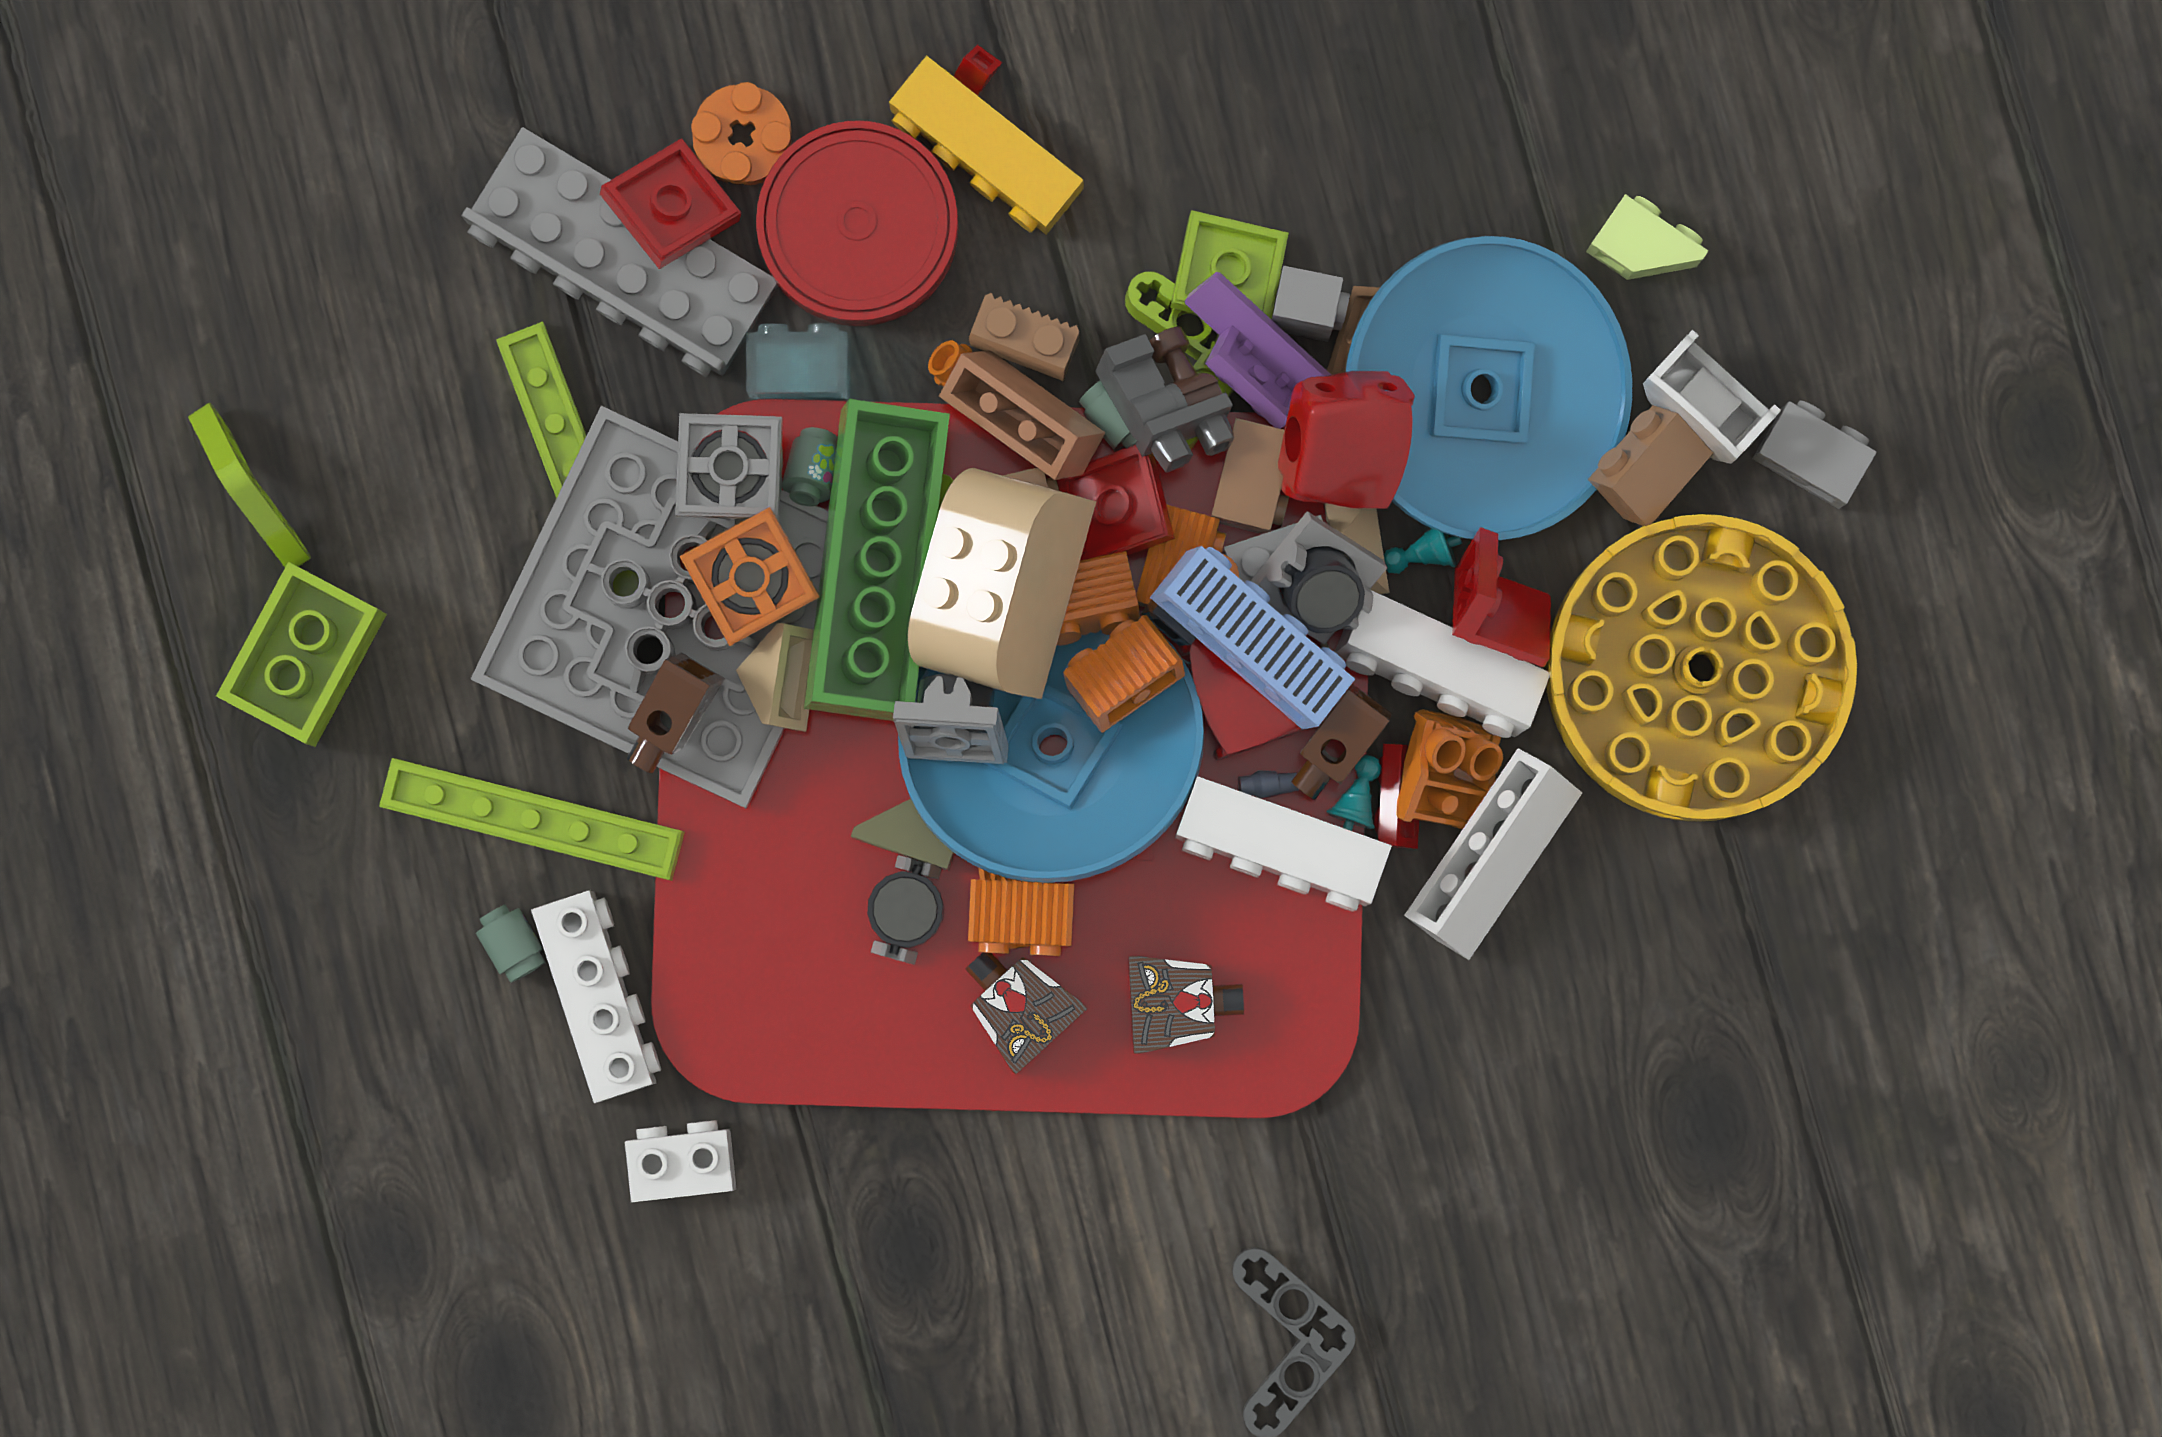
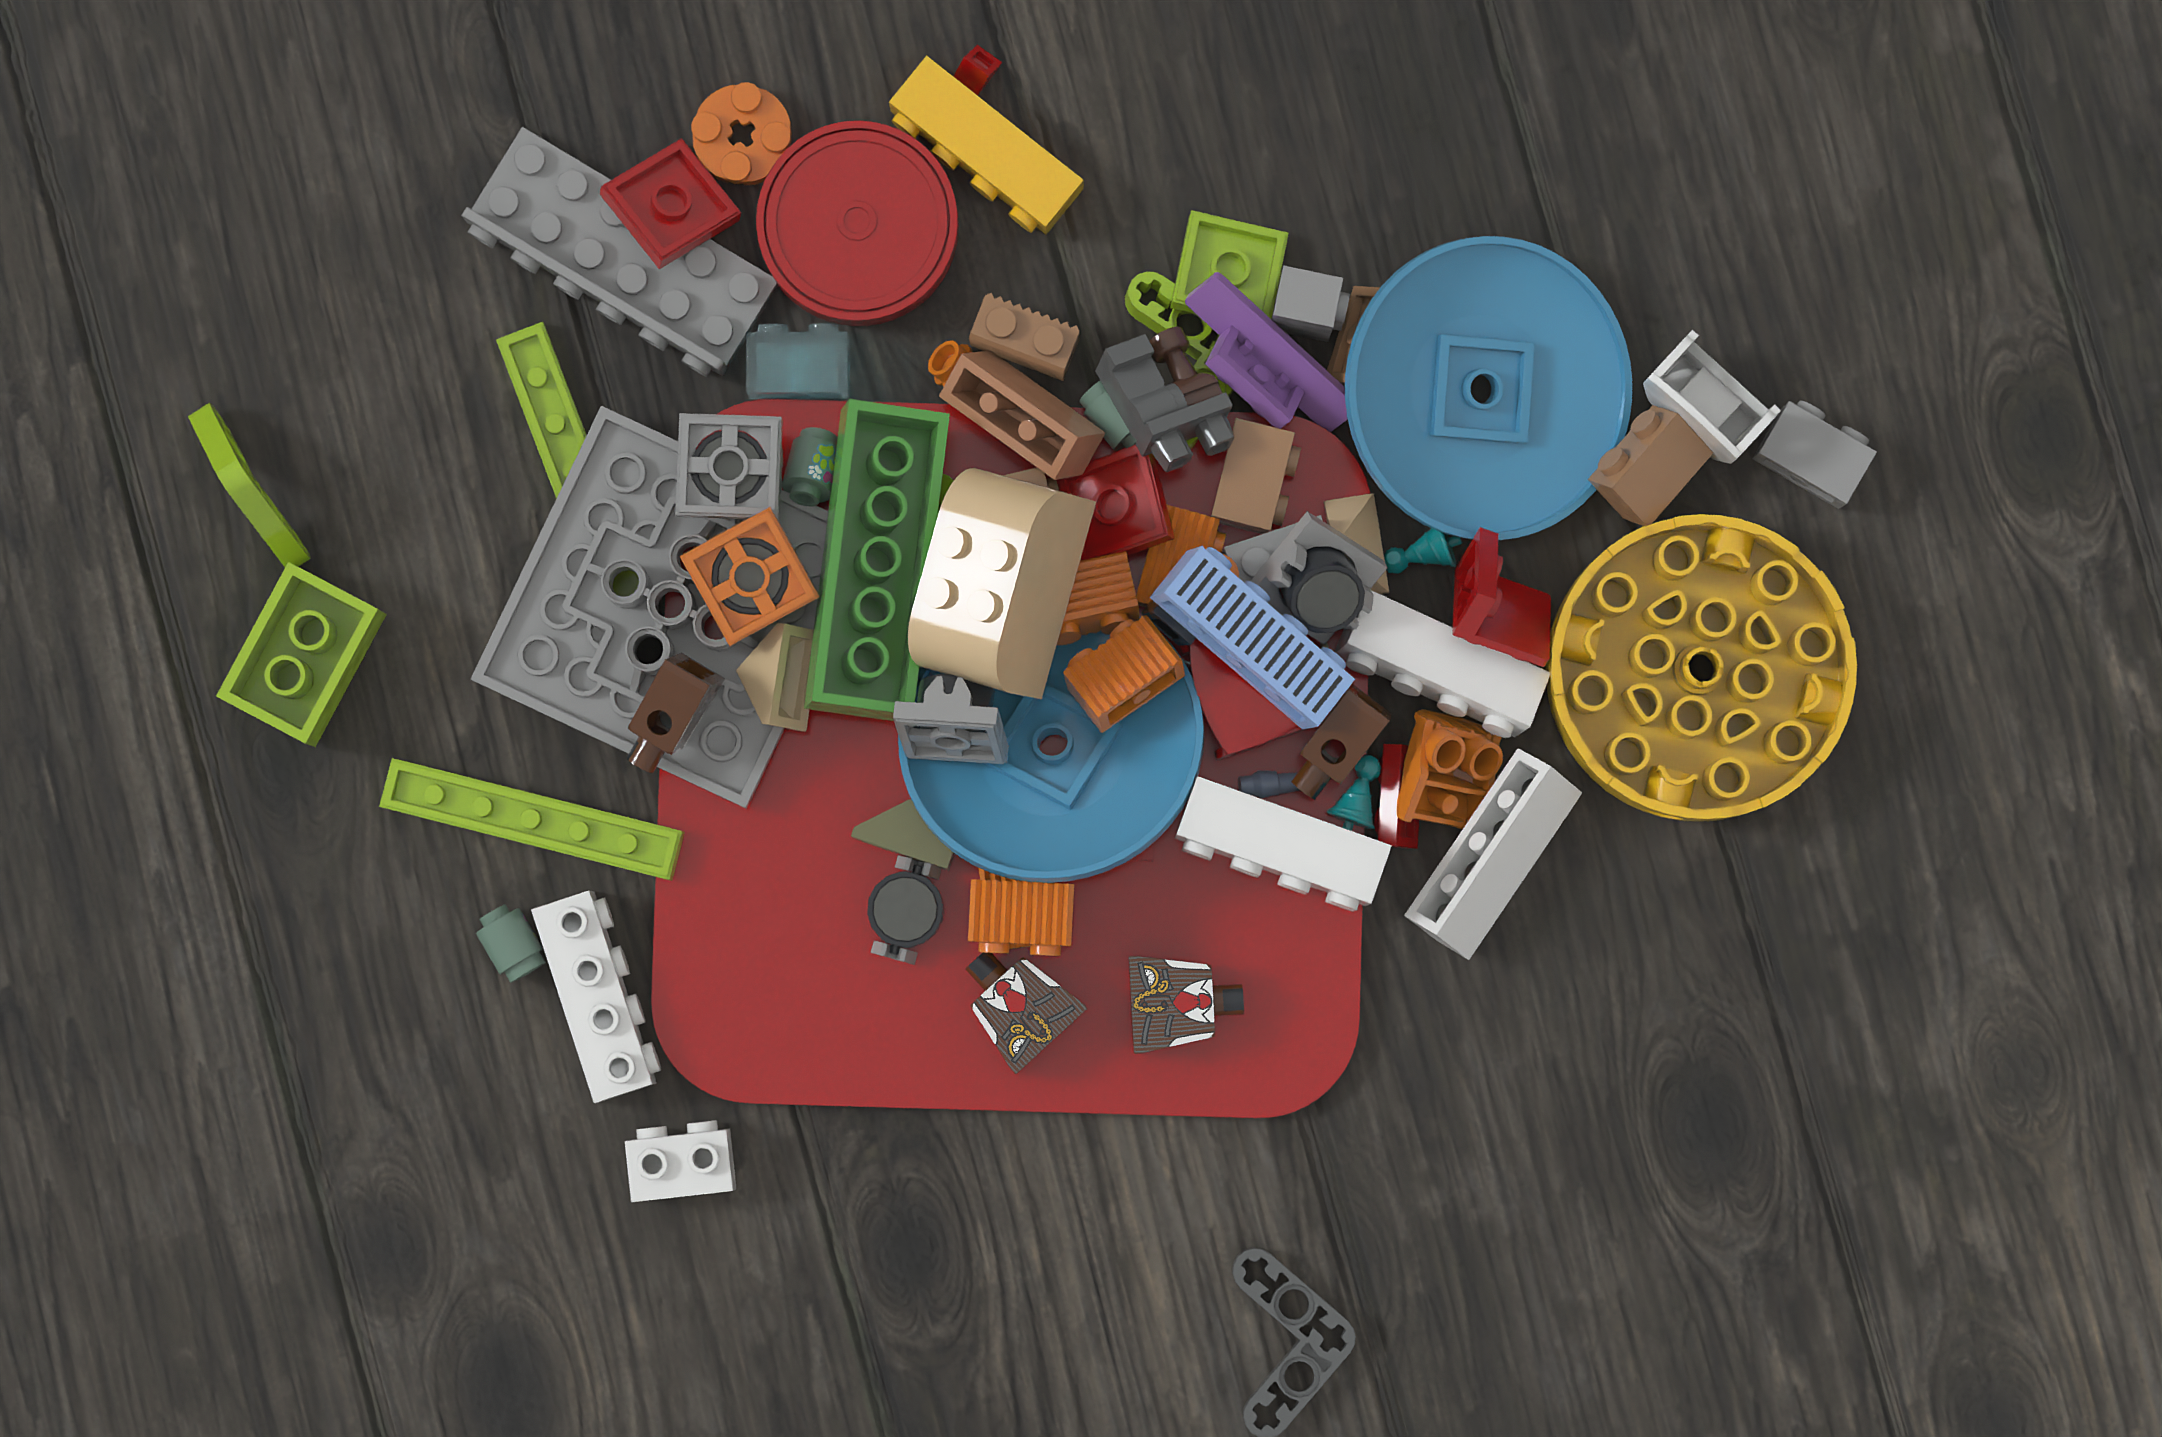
(1347, 439): red piece -> none
(1643, 244): yellowish green slope -> none

